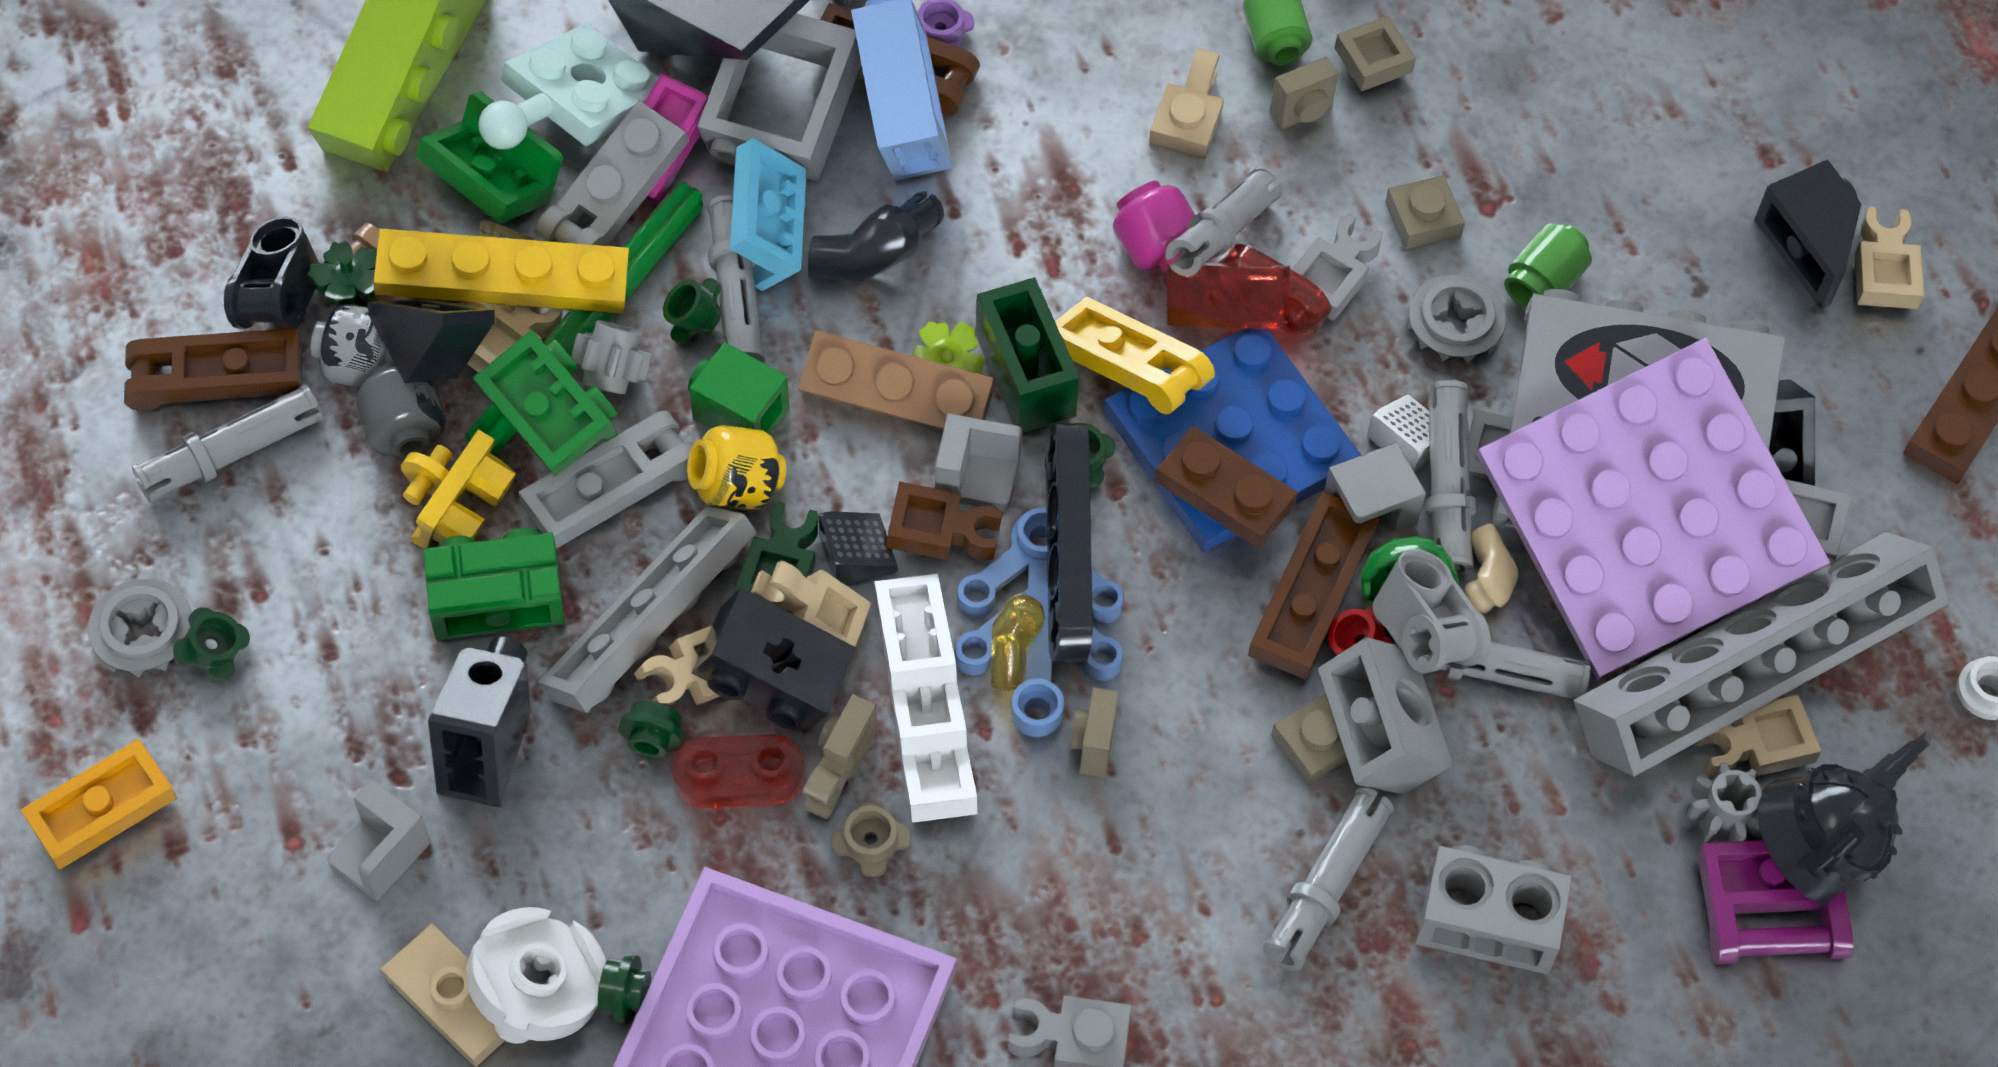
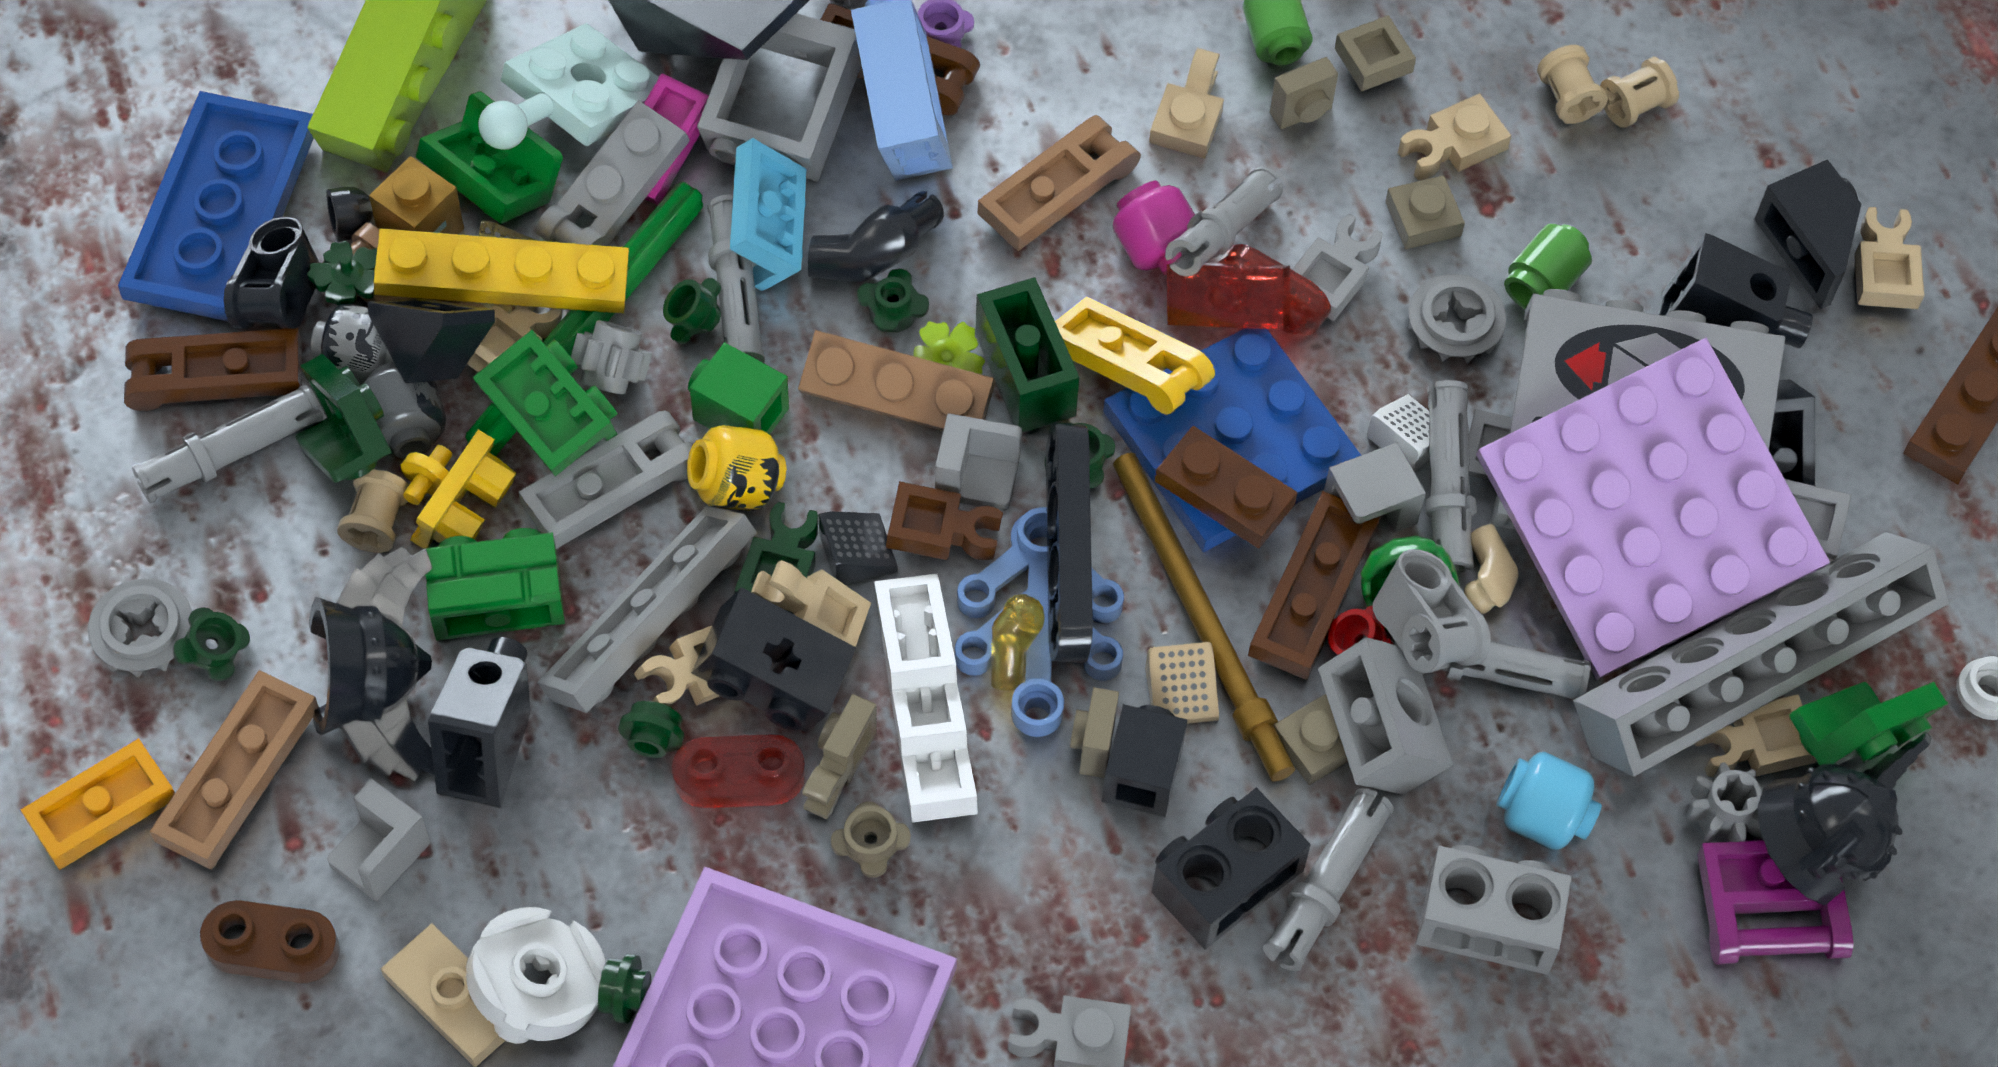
(220, 185): none -> blue plate
(234, 769): none -> medium nougat plate
(265, 944): none -> reddish brown plate
(344, 210): none -> black hinge
(349, 438): none -> dark green bracket
(373, 512): none -> tan bush
(375, 664): none -> black helmet
(416, 201): none -> pearl gold brick
(893, 315): none -> dark green plate
(1057, 182): none -> medium nougat plate
(1144, 759): none -> black brick
(1183, 681): none -> tan slope
(1241, 876): none -> black brick
(1252, 714): none -> pearl gold bar
(1458, 133): none -> tan plate
(1549, 801): none -> medium azure head
(1572, 84): none -> tan bush
(1640, 91): none -> tan bush
(1733, 287): none -> black torso
(1860, 725): none -> green bracket

